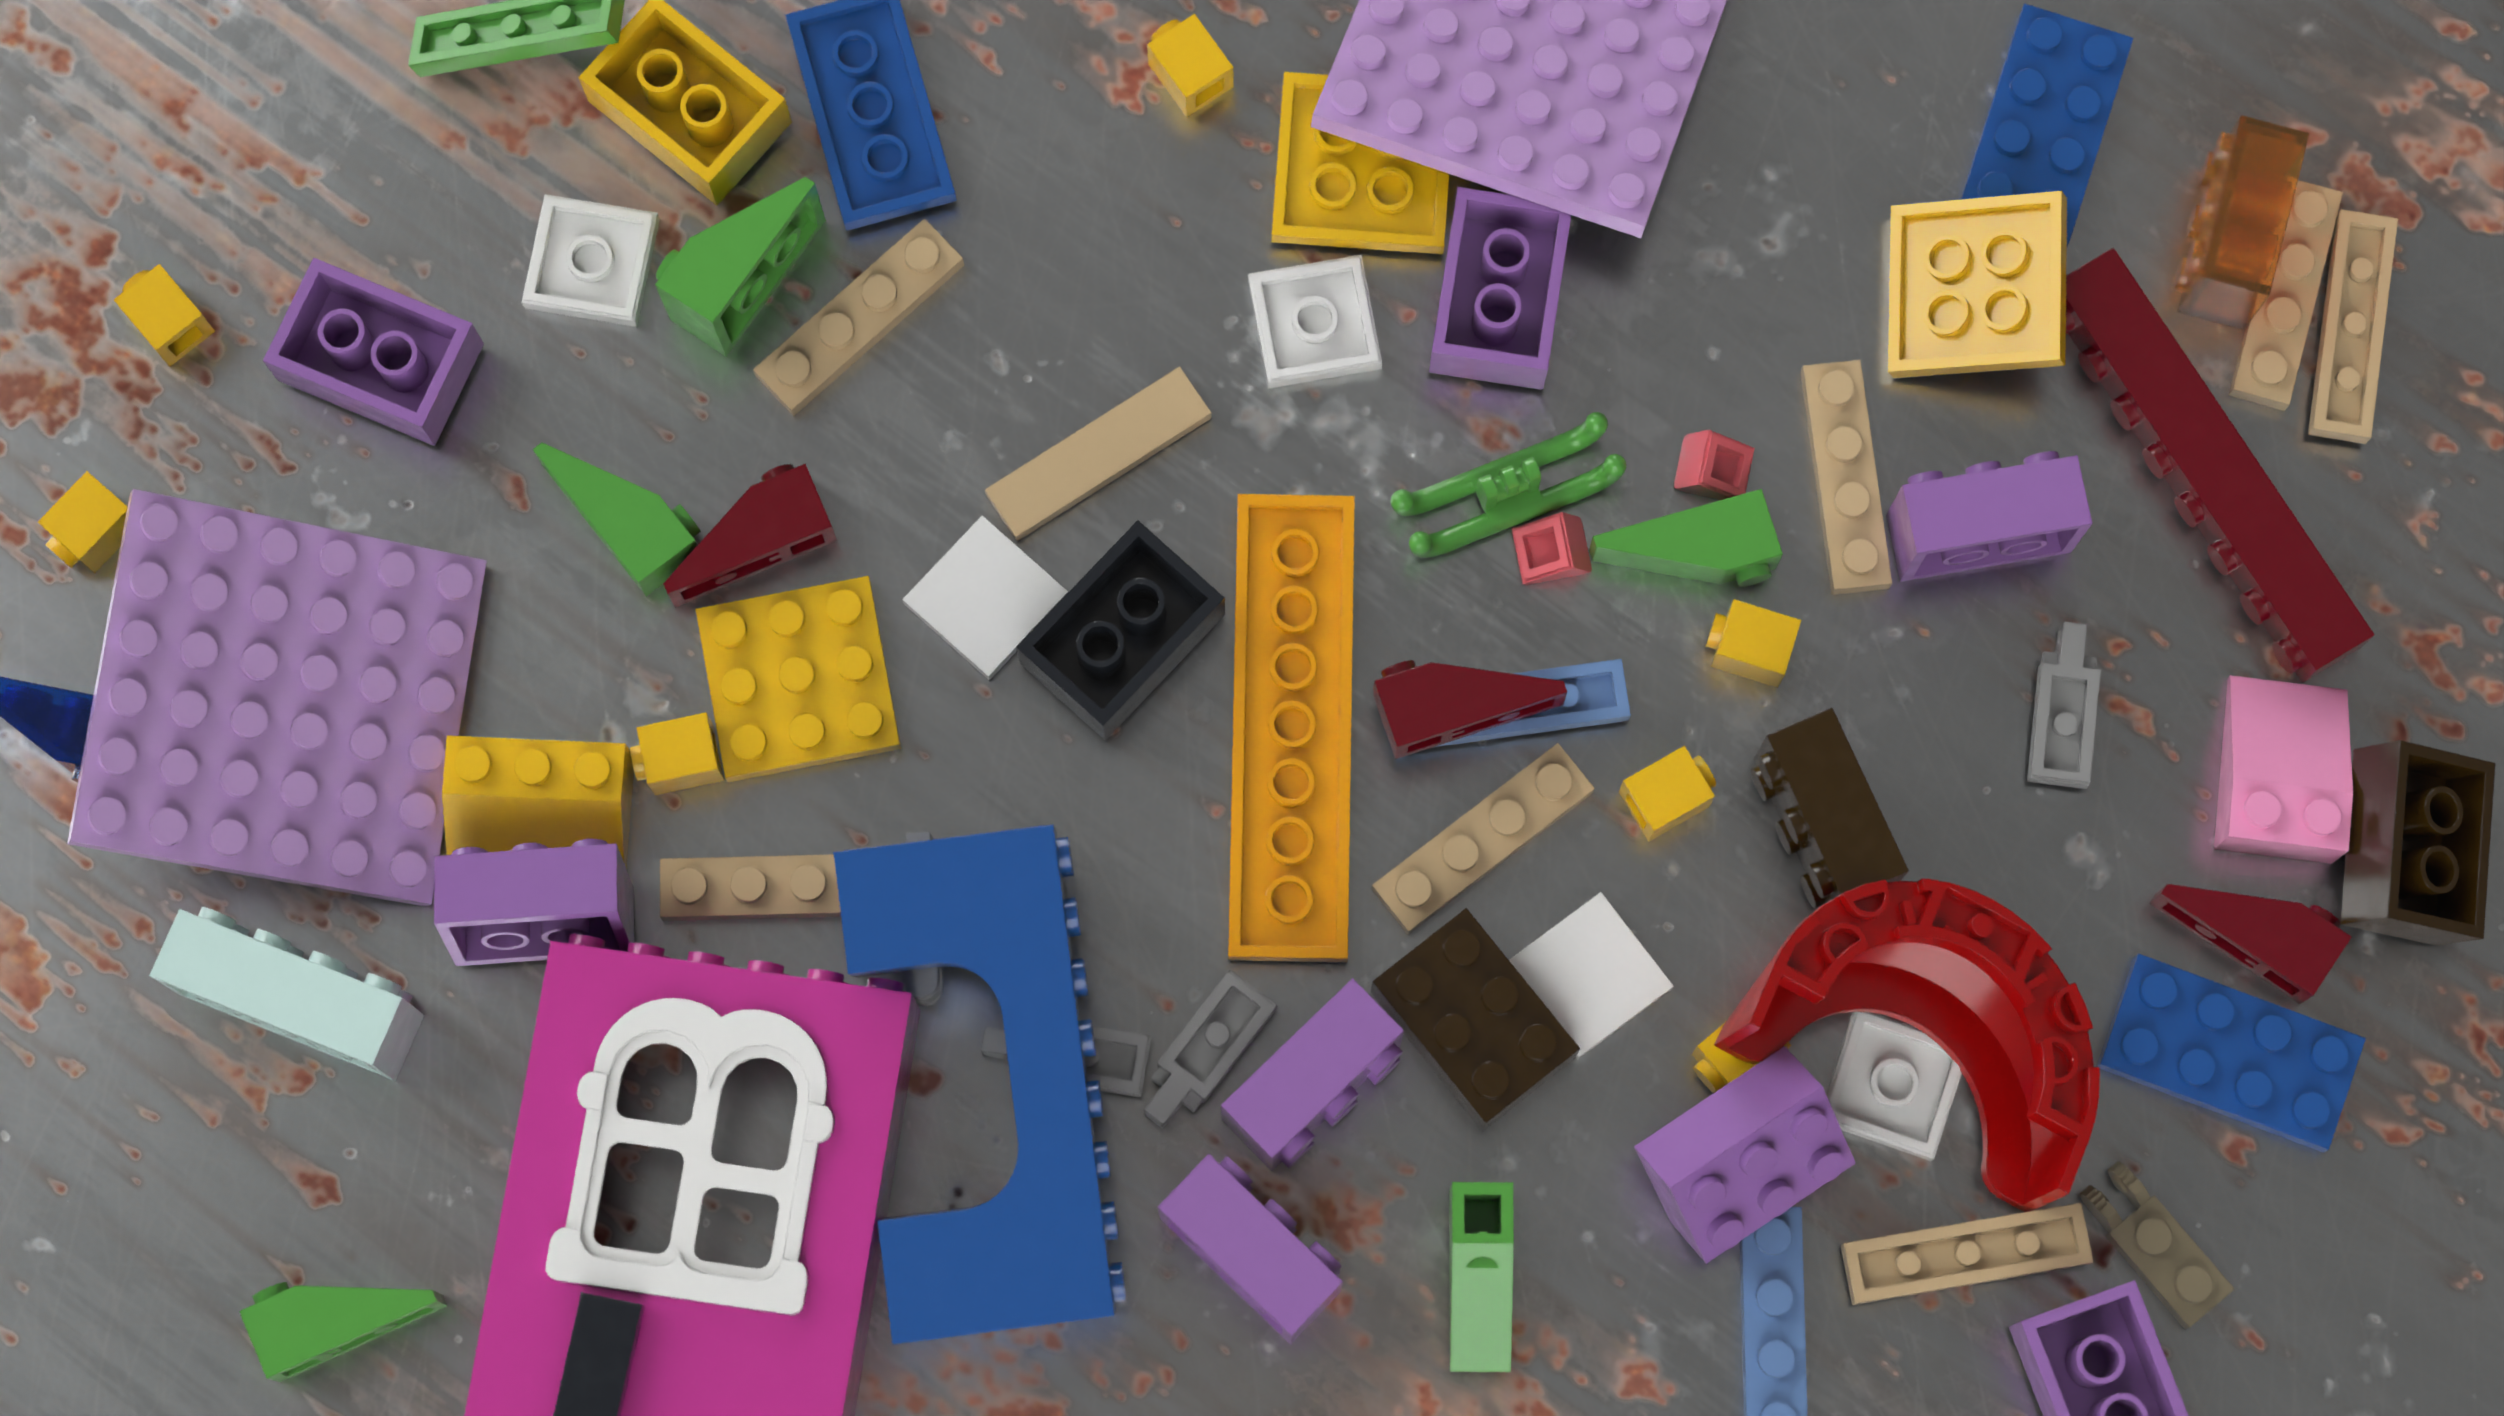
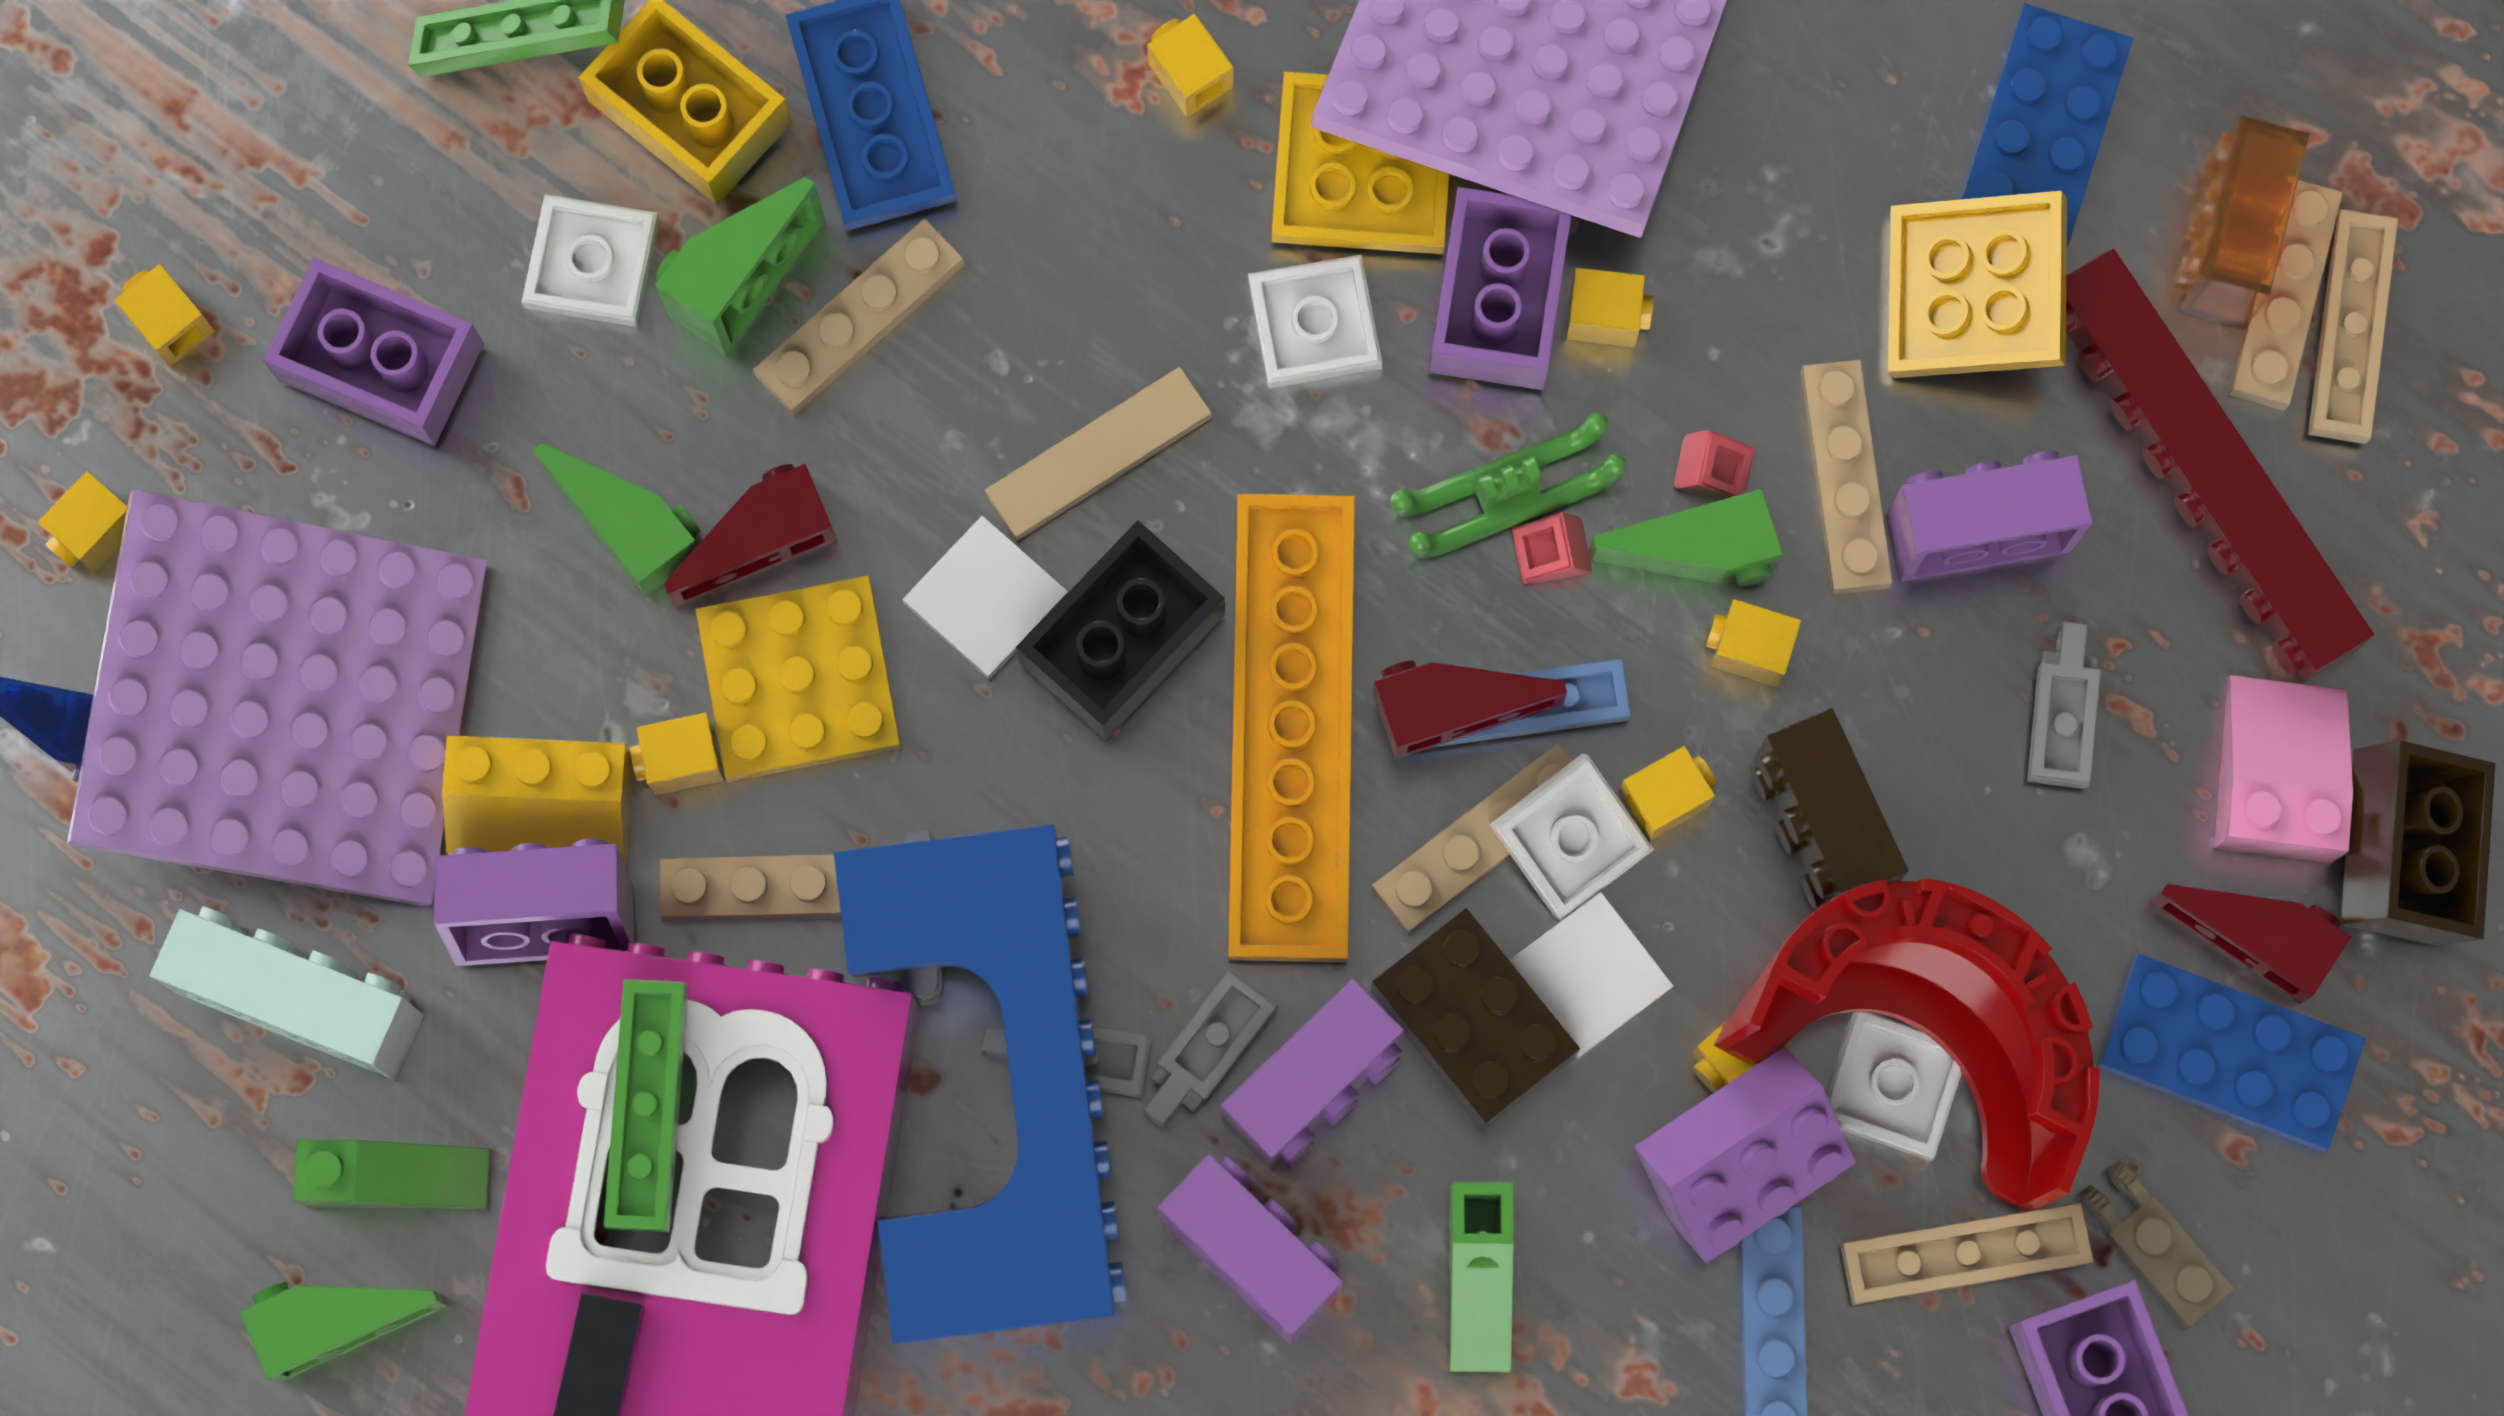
(390, 1175): none -> bright green slope
(646, 1105): none -> bright green plate
(1571, 837): none -> white tile
(1608, 308): none -> yellow brick

